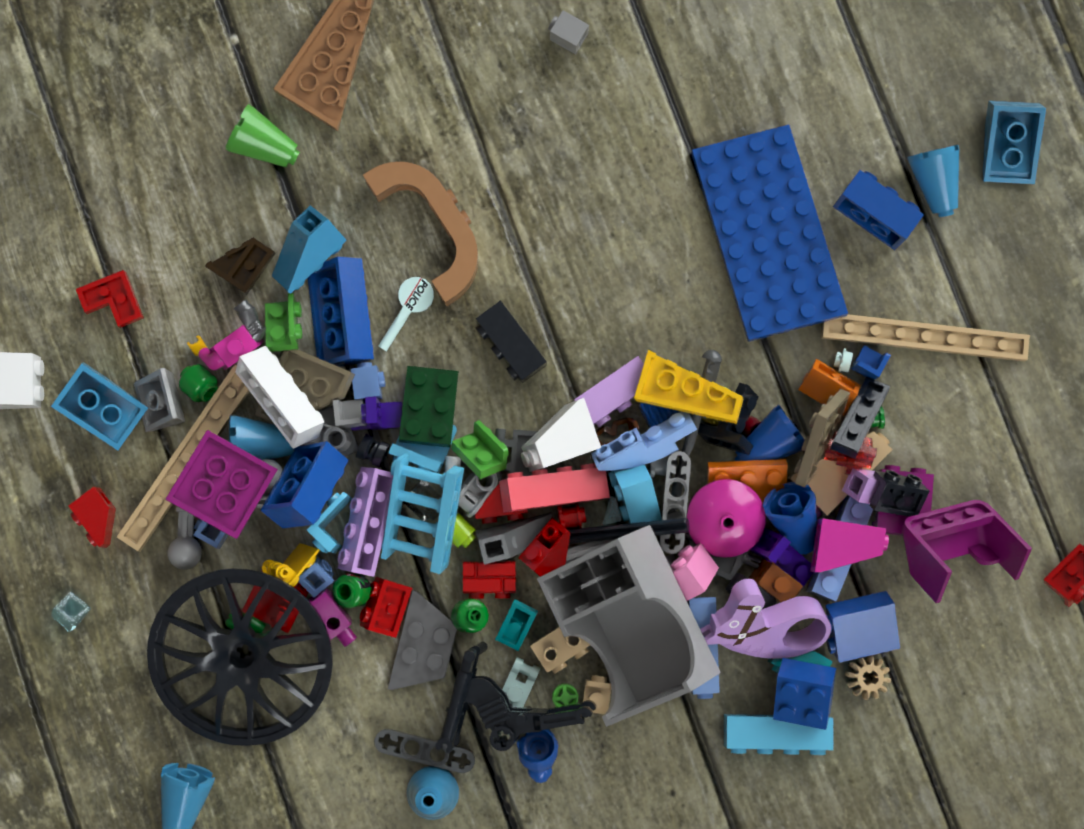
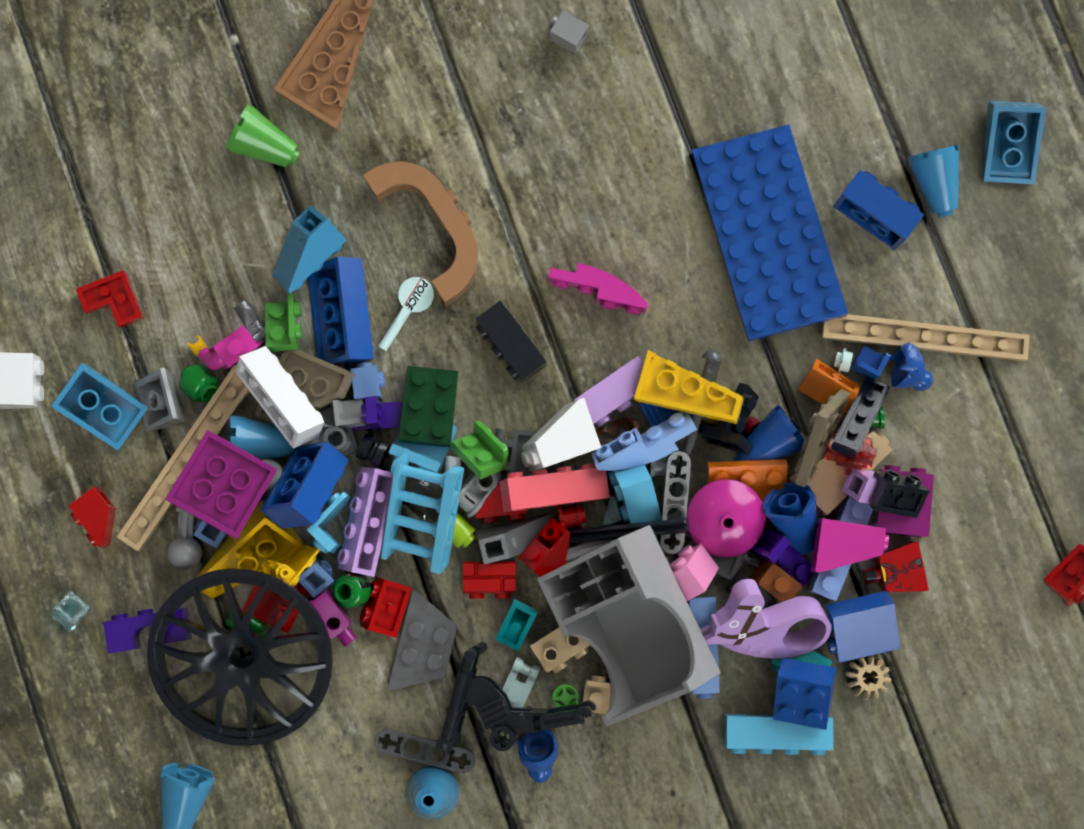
(124, 632): none -> dark purple arch
(243, 264): dark brown wing -> none
(257, 542): none -> yellow wedge
(469, 615): green head -> none
(610, 289): none -> dark pink slope
(898, 570): none -> red torso
(910, 369): none -> blue piece
(958, 531): magenta windscreen -> none

